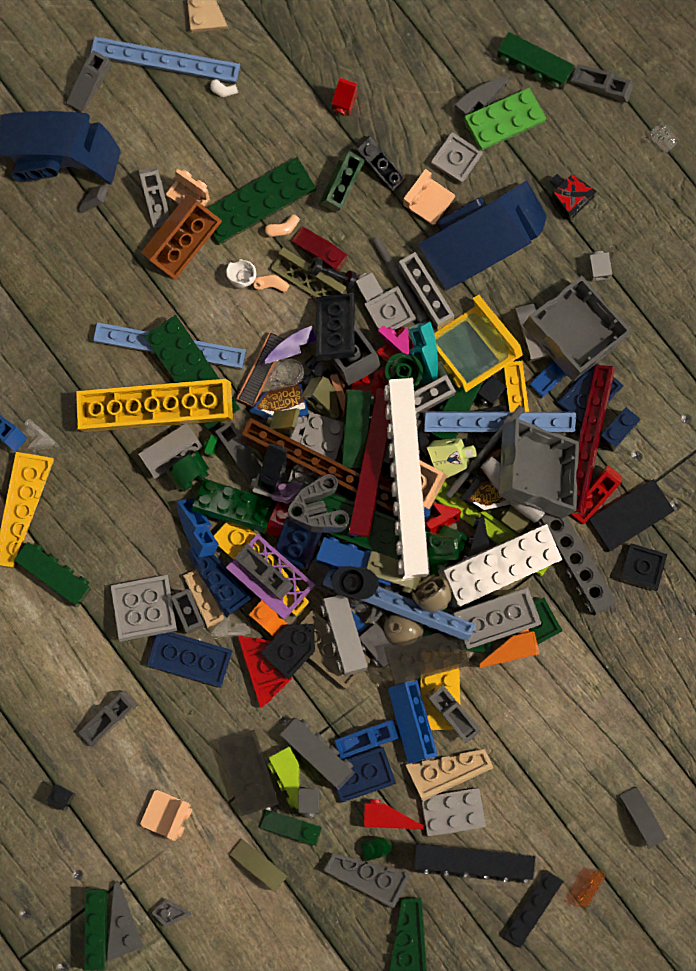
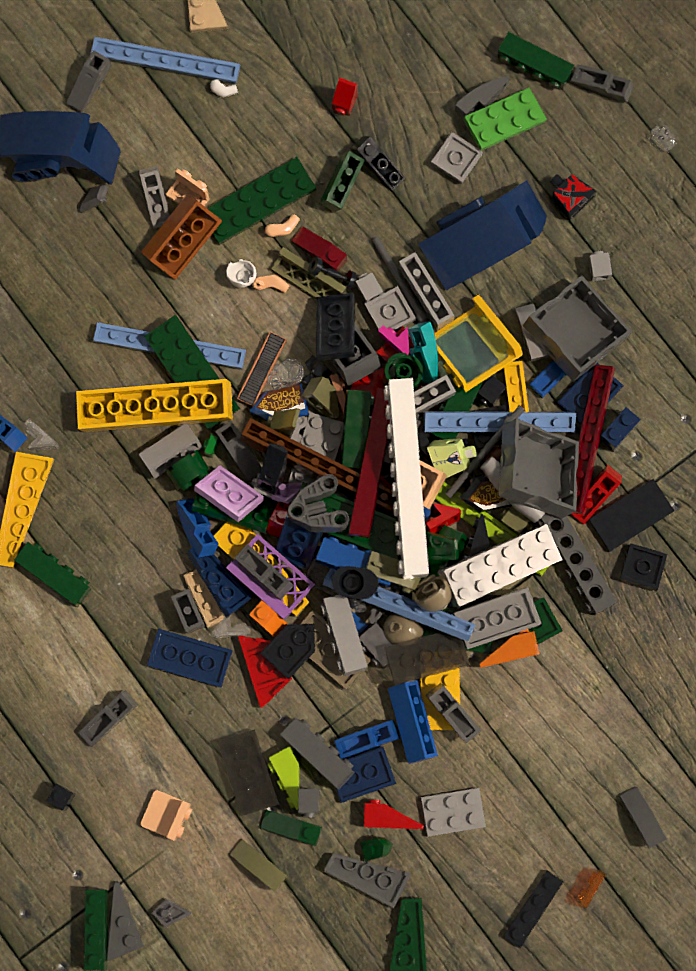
(143, 608): light grey plate -> none
(228, 493): none -> lavender plate
(289, 346): slope -> none
(428, 198): light nougat bracket -> none
(441, 774): tan wing -> none
(474, 862): black brick -> none

